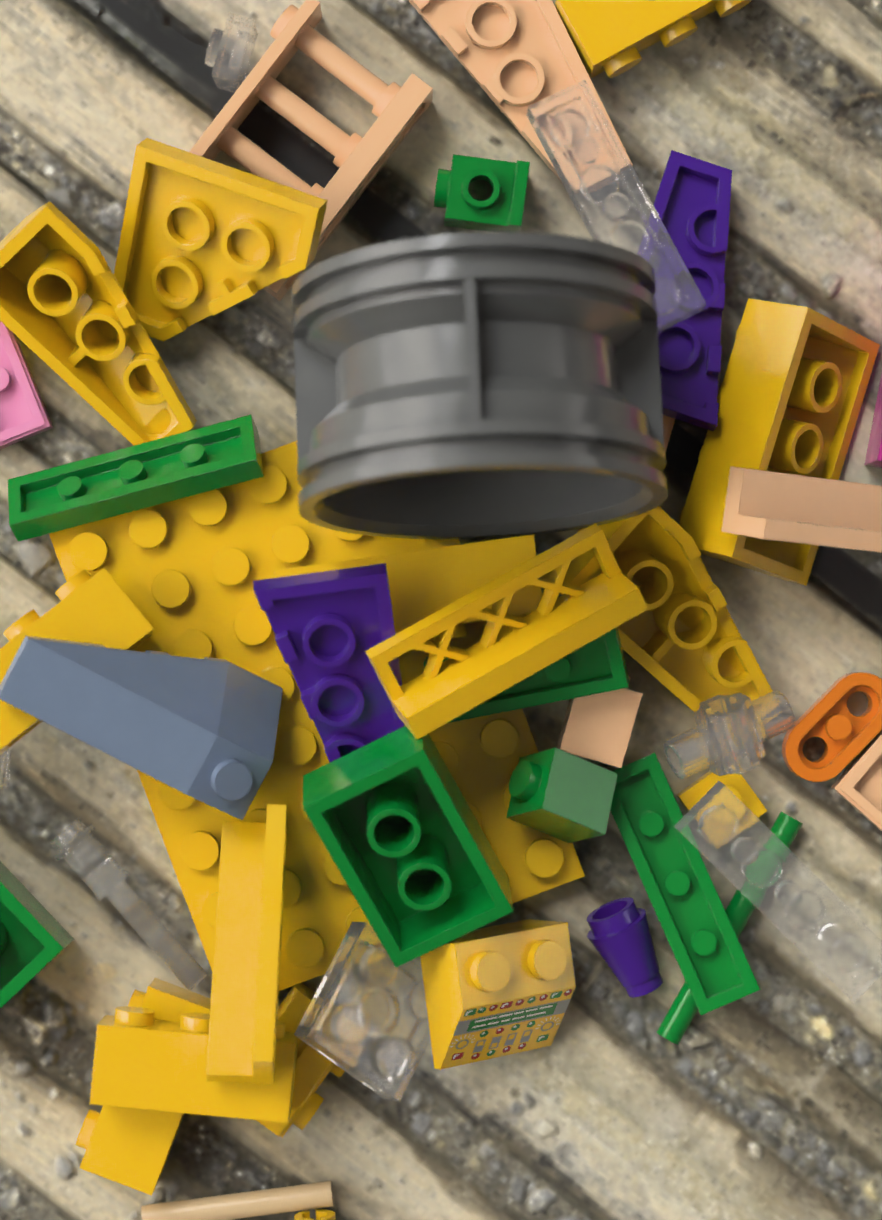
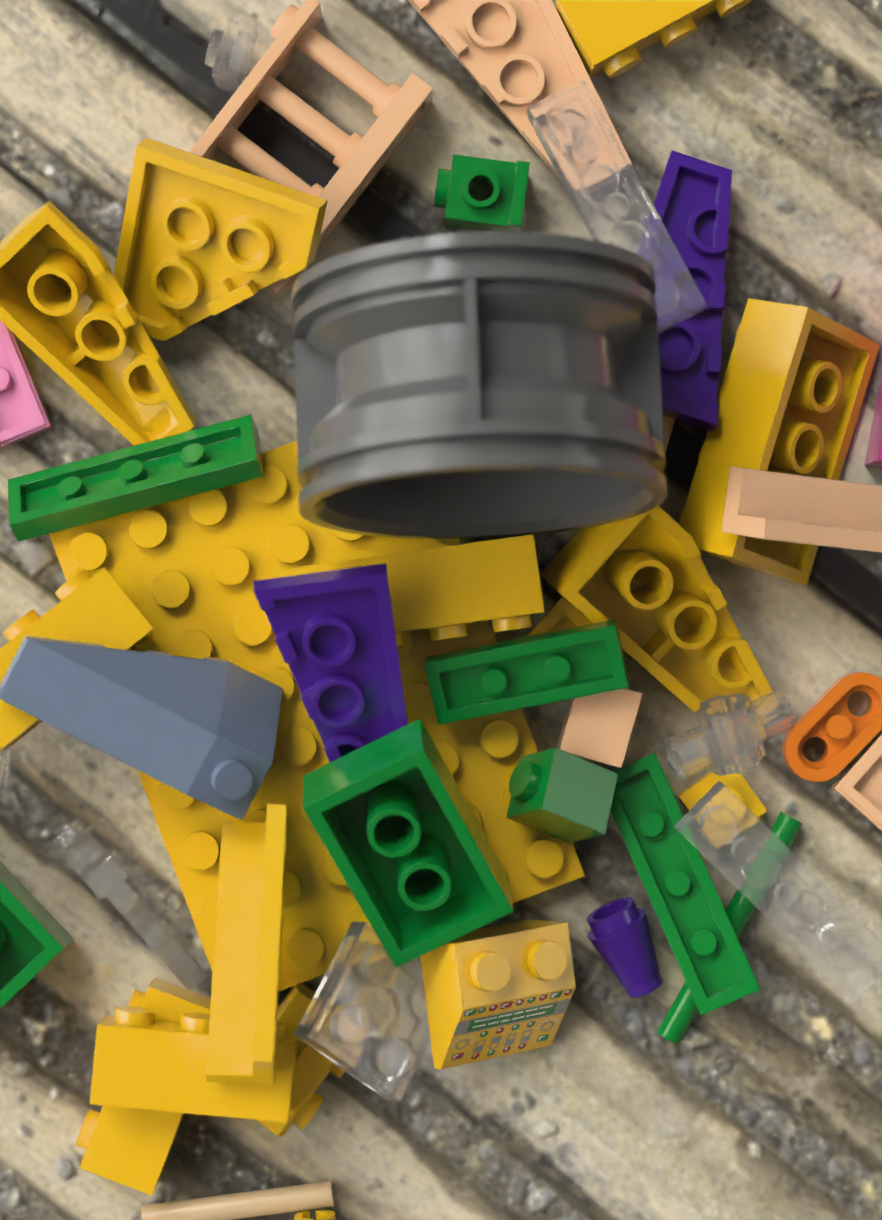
(515, 651): yellow fence -> none

